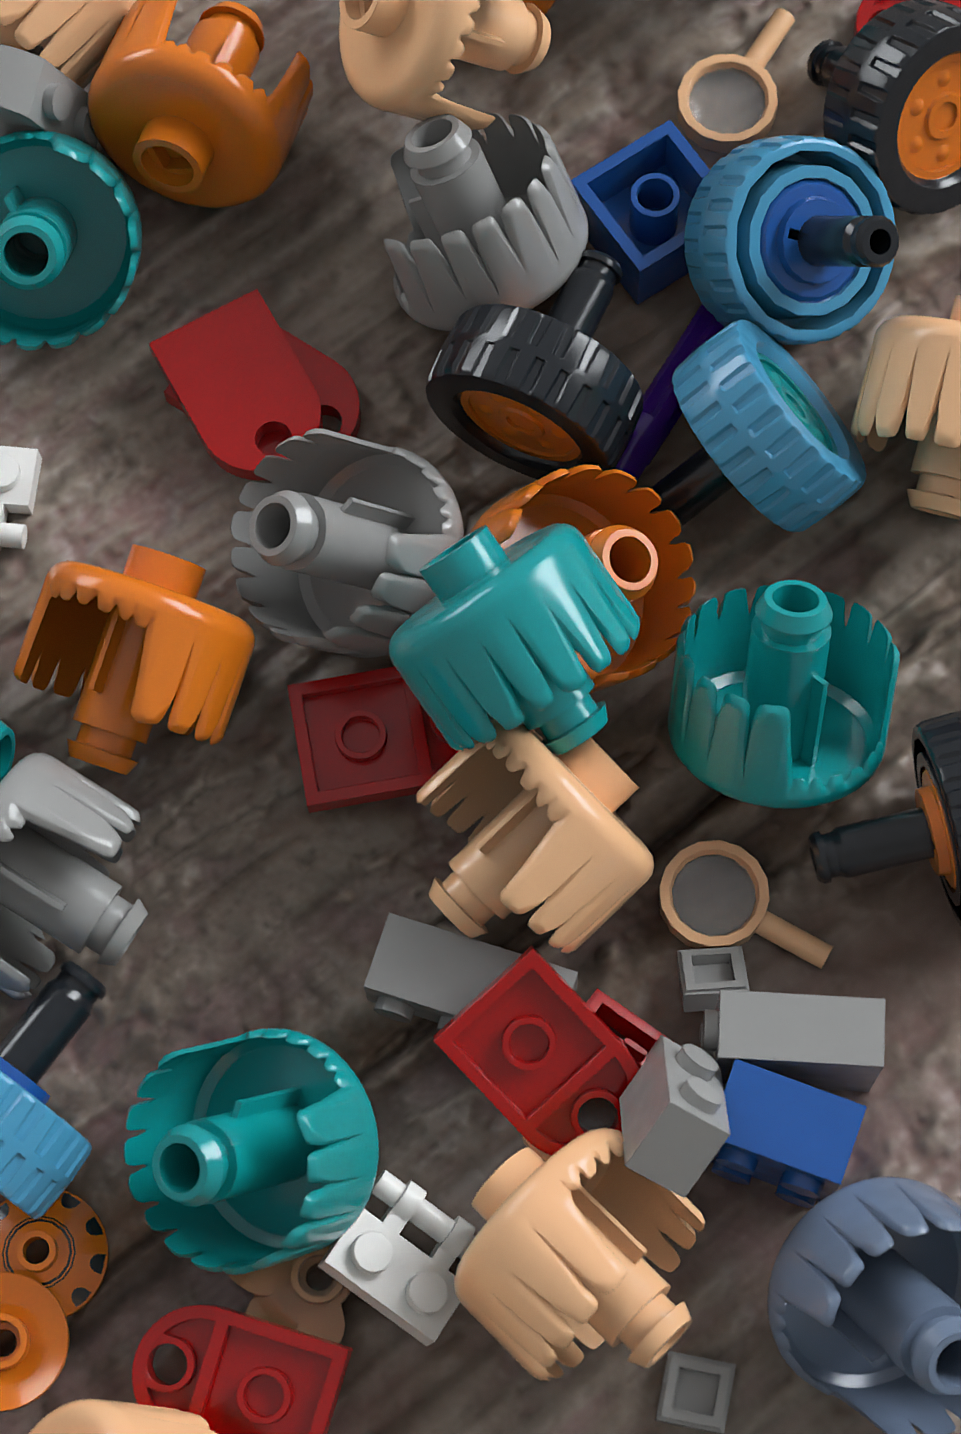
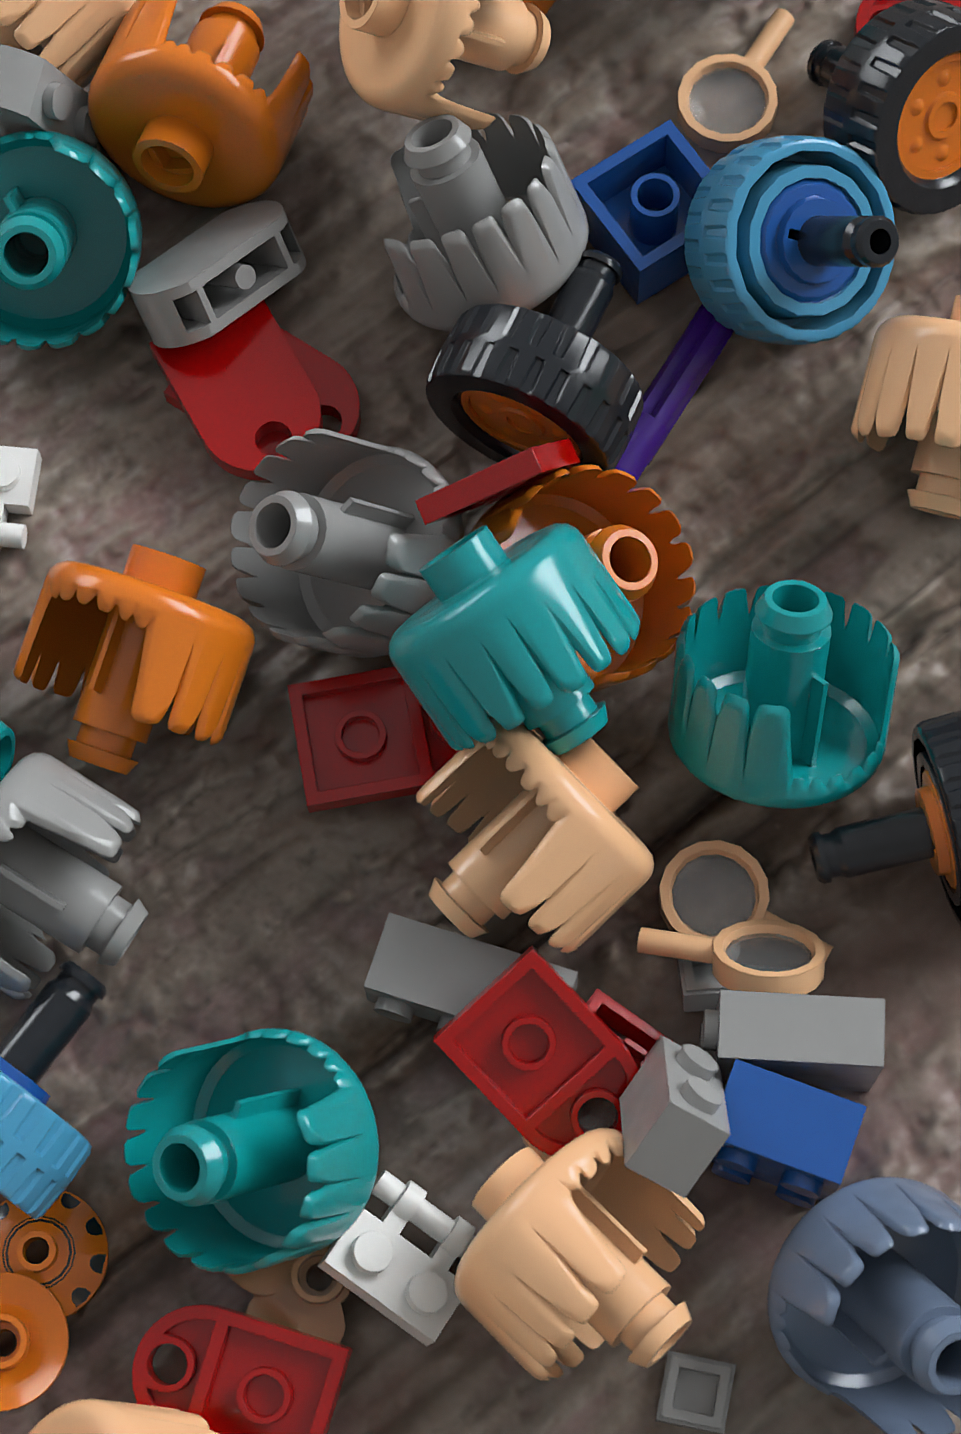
(217, 274): none -> light grey brick
(497, 481): none -> red tile
(748, 955): none -> light nougat piece
(759, 431): dark azure wheel -> none

